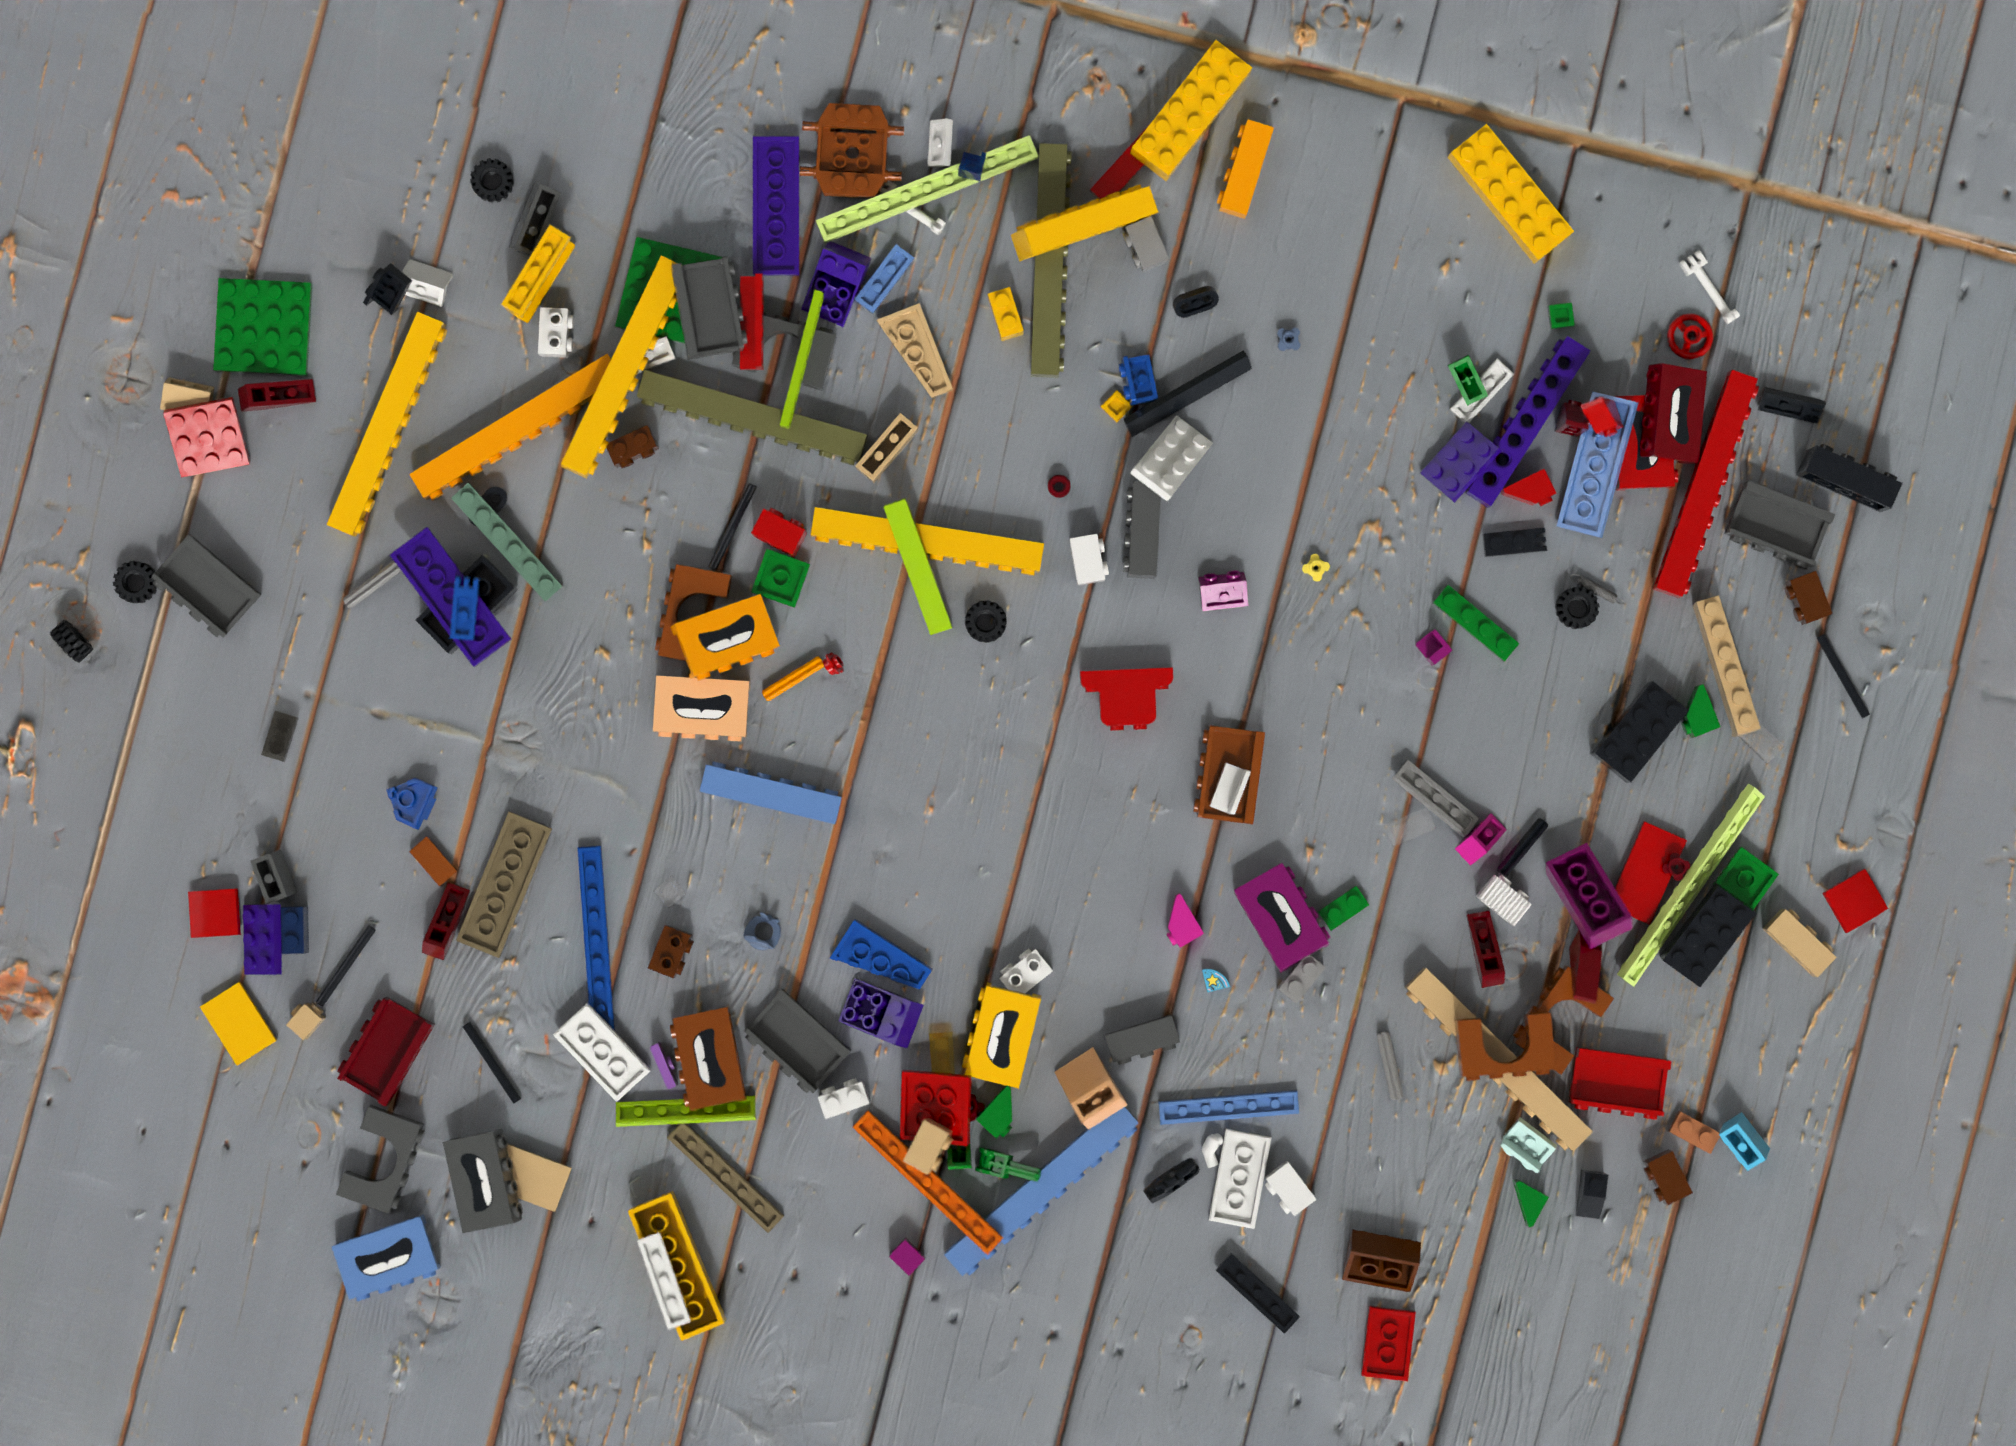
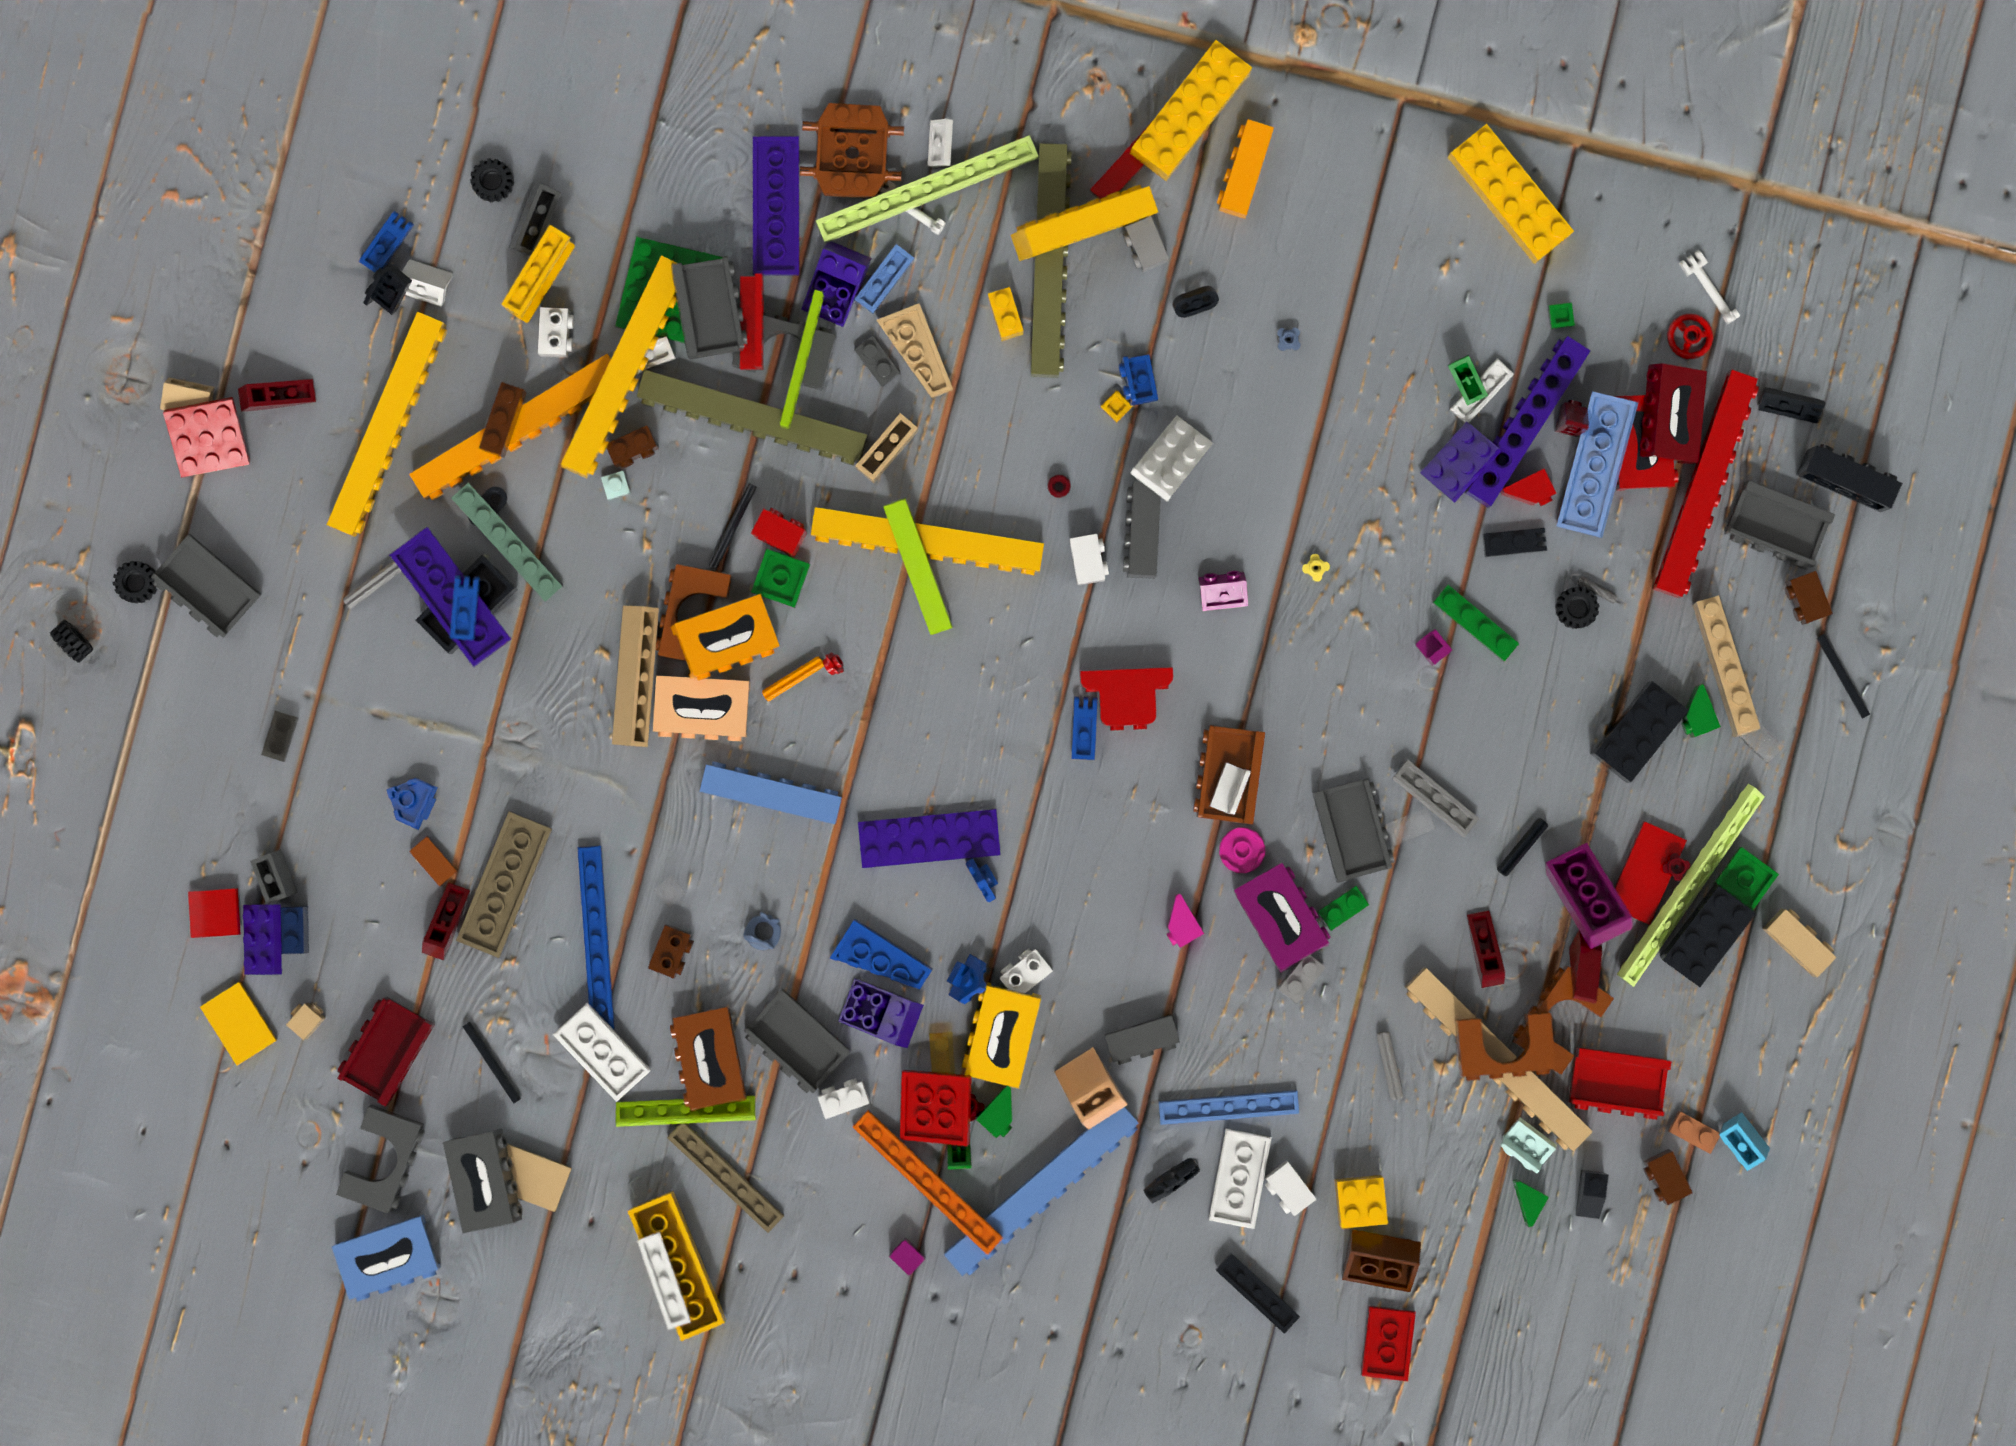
(262, 326): green plate -> none
(345, 966): black bar -> none
(386, 243): none -> blue hinge
(502, 419): none -> reddish brown brick
(615, 485): none -> light aqua plate
(635, 676): none -> tan brick
(665, 1065): medium lavender plate -> none
(877, 361): none -> dark grey plate
(928, 1146): tan brick -> none
(929, 838): none -> dark purple plate
(967, 979): none -> blue plate
(972, 166): clear blue panel -> none
(984, 879): none -> blue plate
(985, 607): black tyre -> none
(1002, 1166): green connector -> none
(1084, 729): none -> blue hinge
(1187, 393): black tile -> none
(1209, 1148): white arm -> none
(1214, 980): medium azure tile -> none
(1242, 850): none -> dark pink tile
(1353, 830): none -> dark grey panel
(1361, 1201): none -> yellow brick
(1480, 839): dark pink slope -> none
(1504, 900): white brick -> none
(1603, 416): red slope -> none
(1855, 900): red slope -> none

